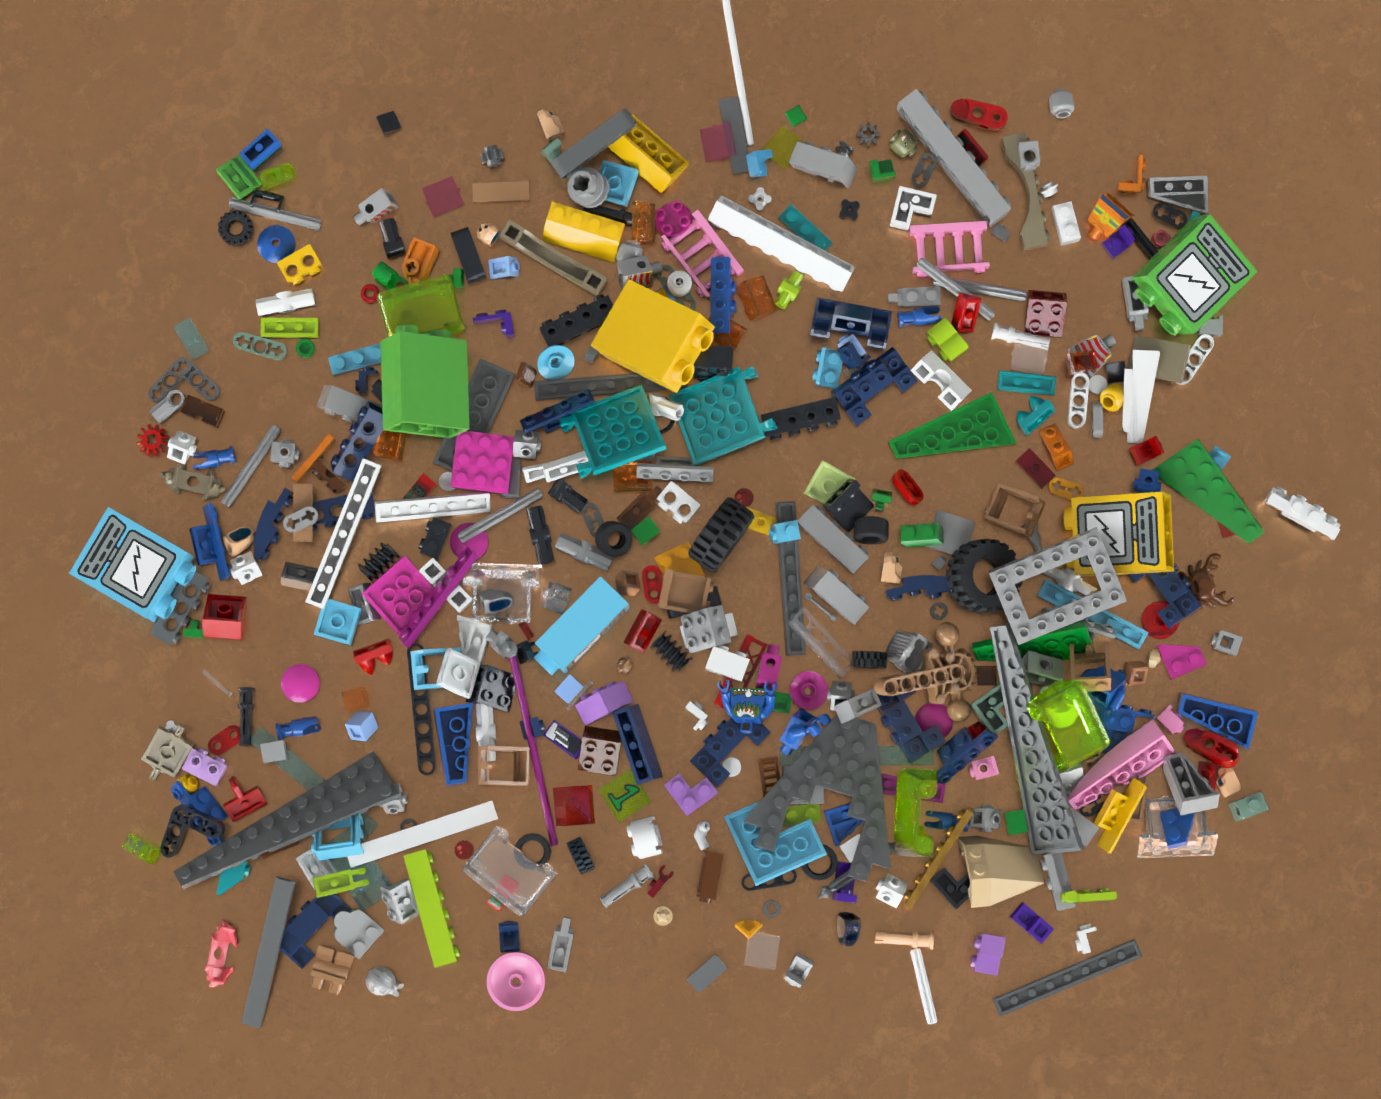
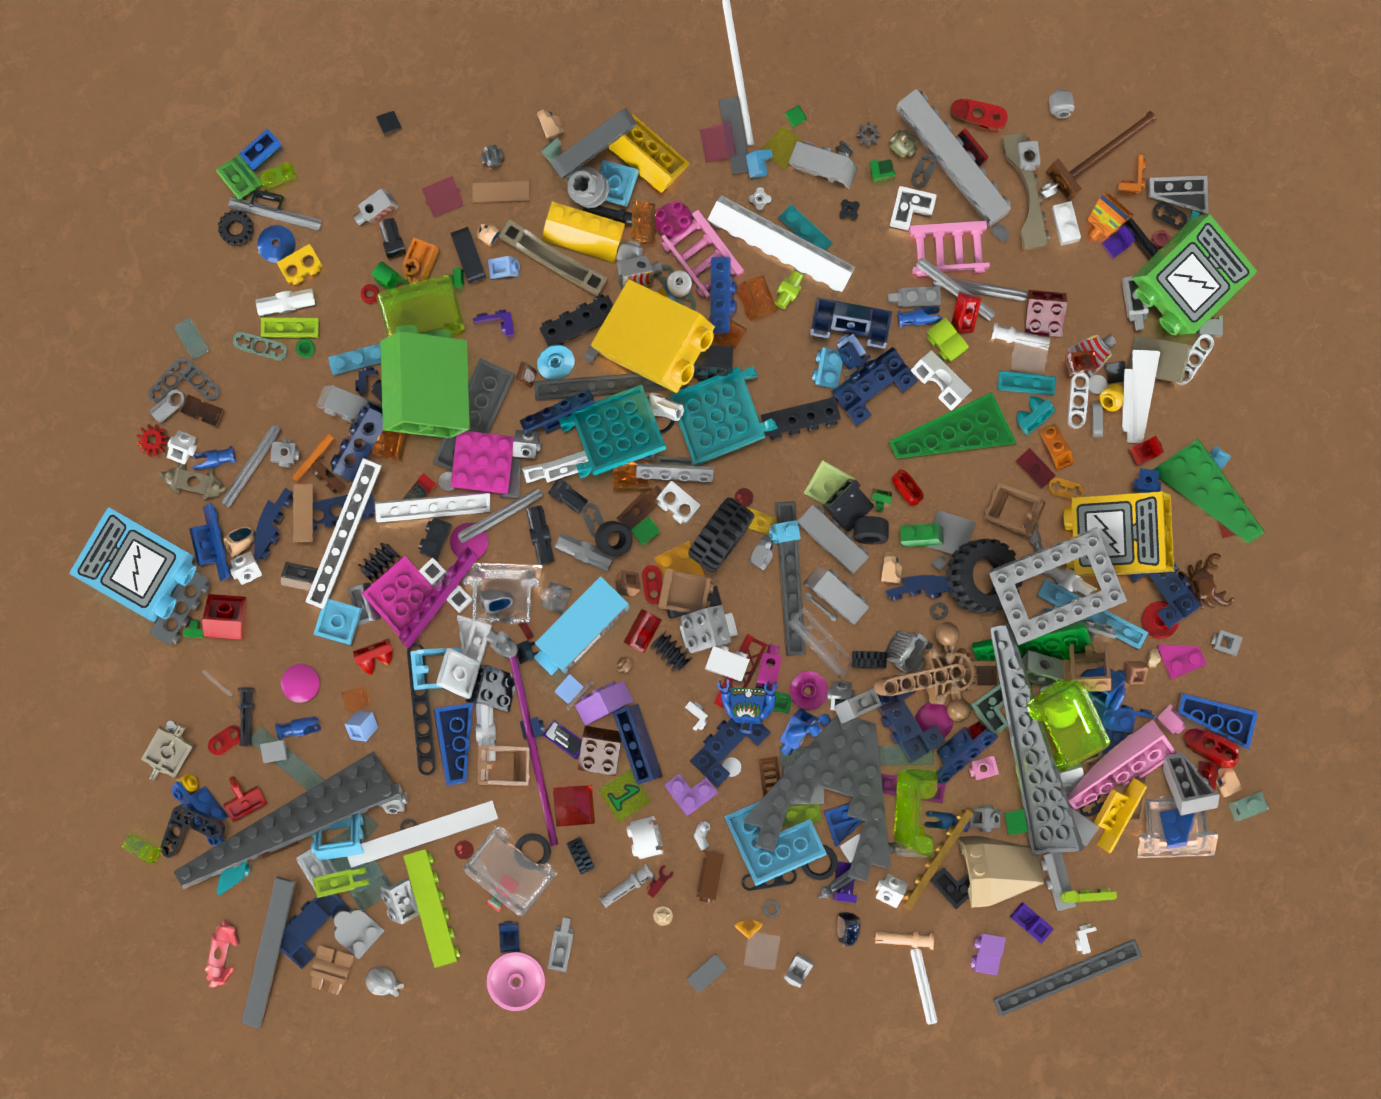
(204, 766): lavender brick -> none
(299, 515): light grey beam -> none
(762, 553): none -> light grey rock
(1065, 178): none -> reddish brown tile
(1303, 513): white bracket -> none

